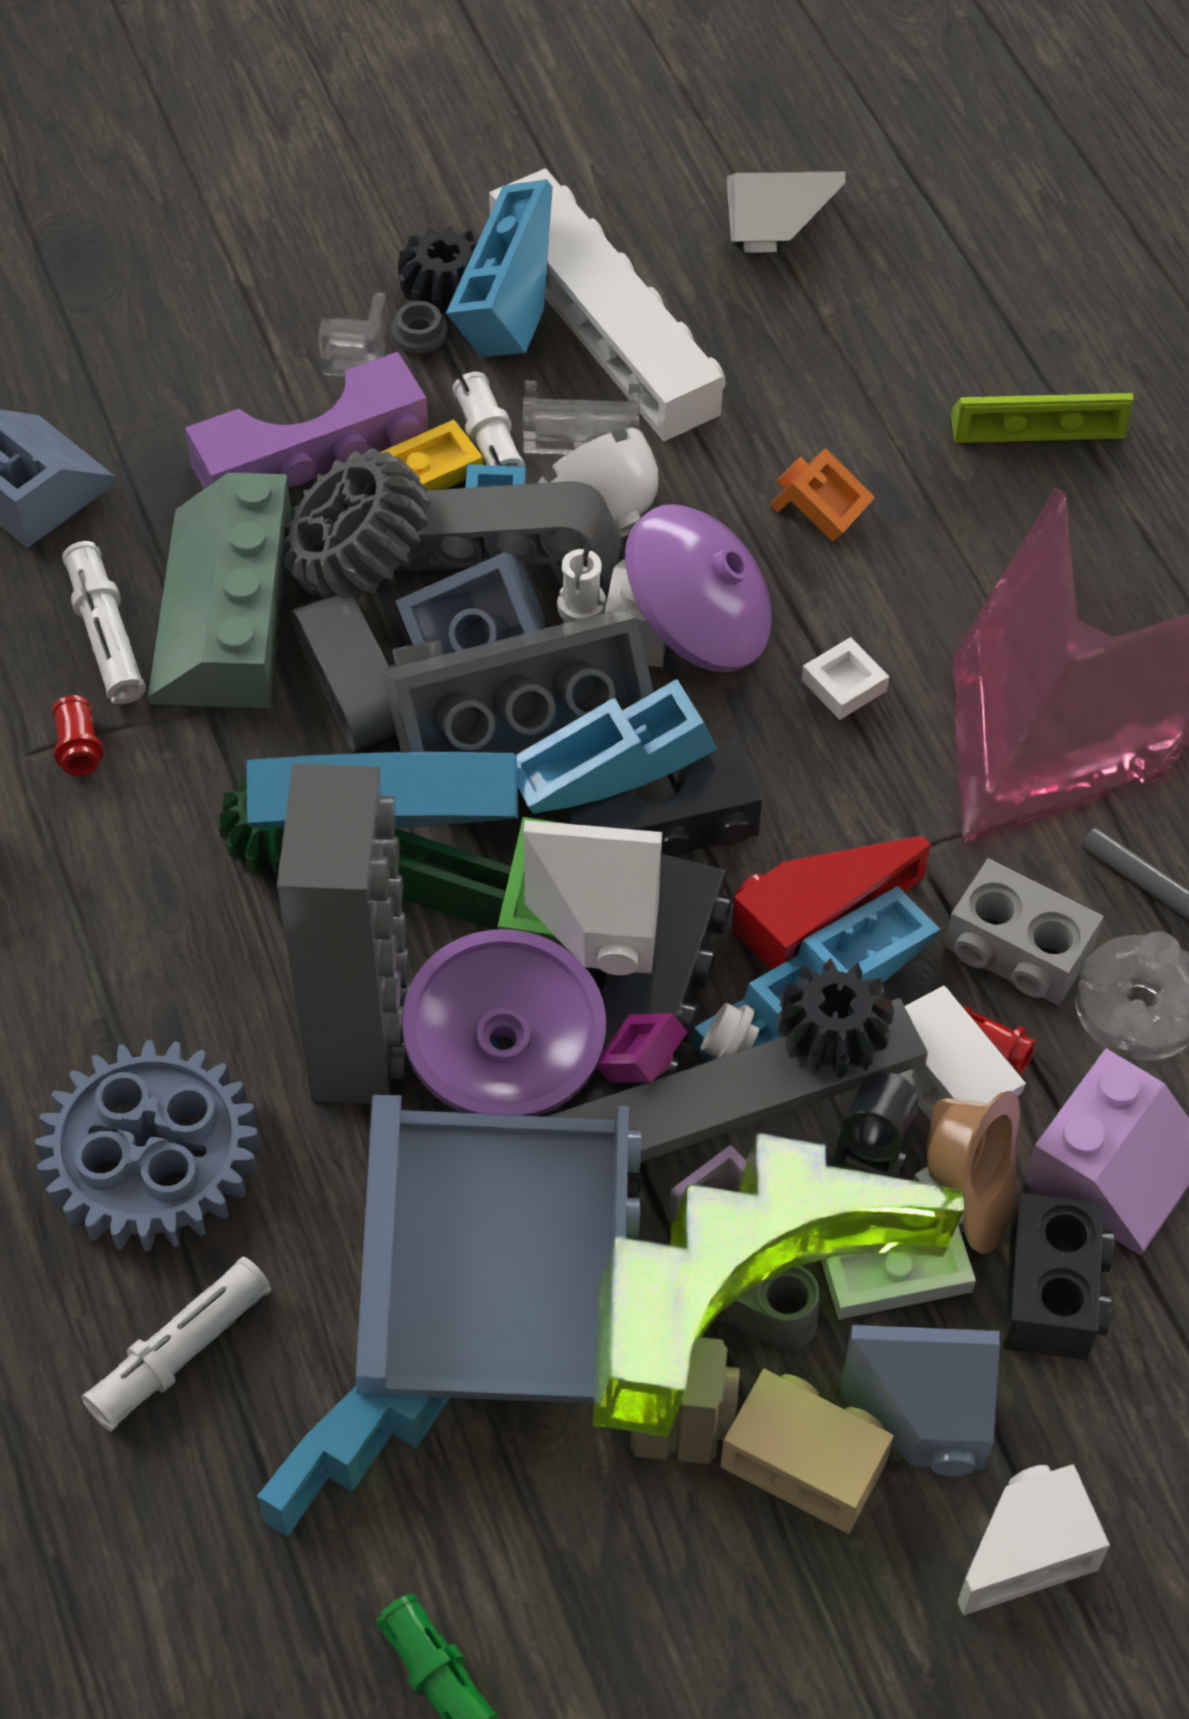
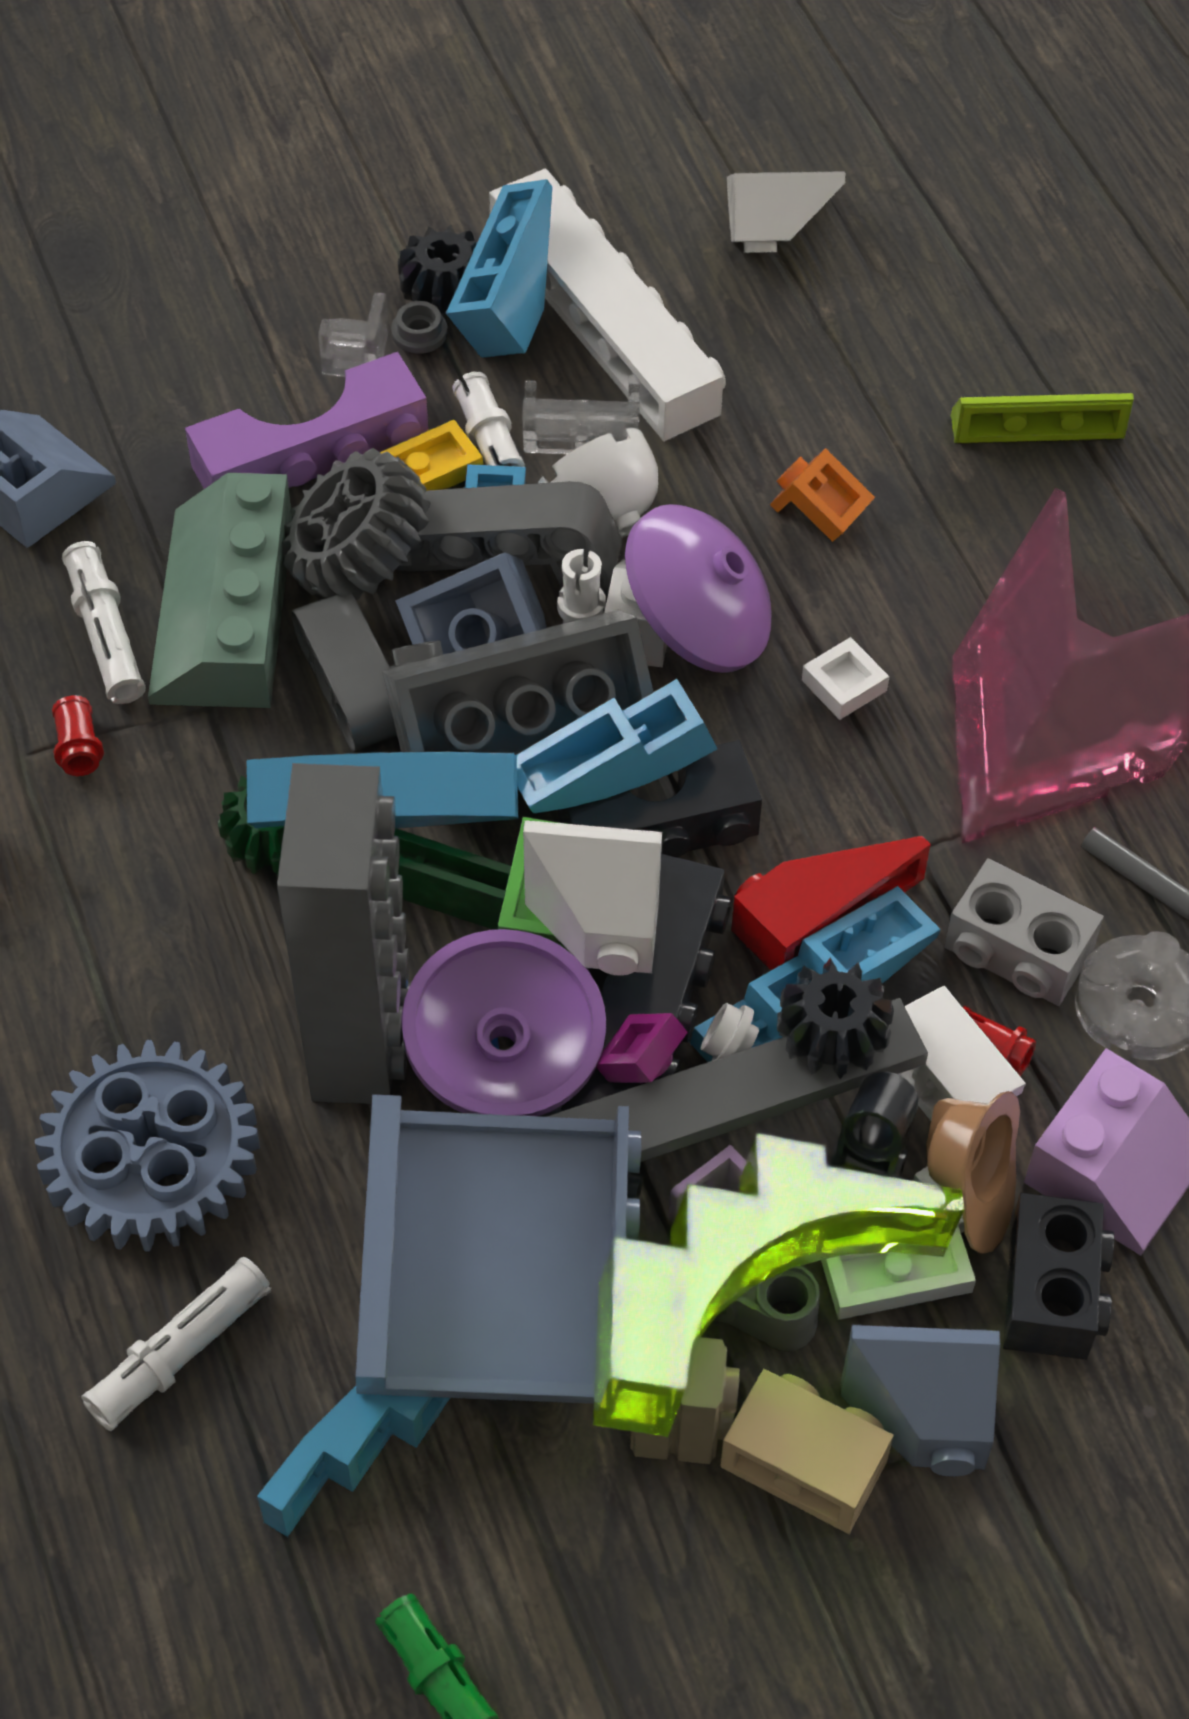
(1035, 1539): white slope -> none

